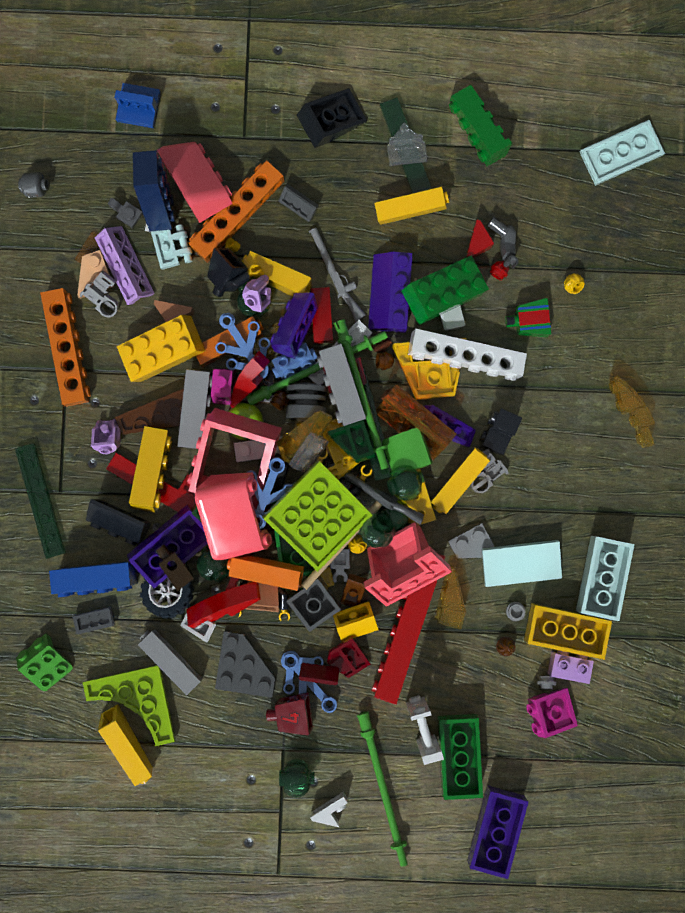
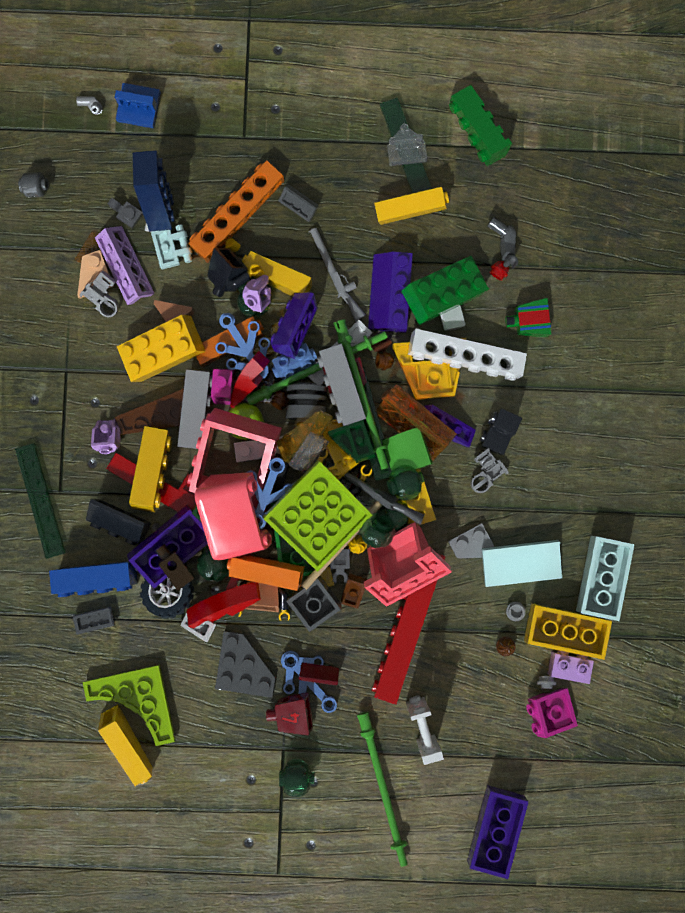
(43, 663): bright green bracket -> none
(51, 301): orange brick -> none
(90, 101): none -> light grey arm
(169, 661): light grey brick -> none
(196, 178): coral windscreen -> none
(322, 320): red slope -> none
(325, 813): white slope -> none
(330, 117): black slope -> none
(348, 657): dark red slope -> none
(355, 621): yellow brick -> none
(452, 607): clear yellow slope -> none
(460, 481): yellow brick -> none
(462, 756): green brick -> none
(479, 241): red slope -> none
(574, 283): yellow piece -> none
(622, 152): light aqua tile -> none
(630, 402): clear yellow slope -> none

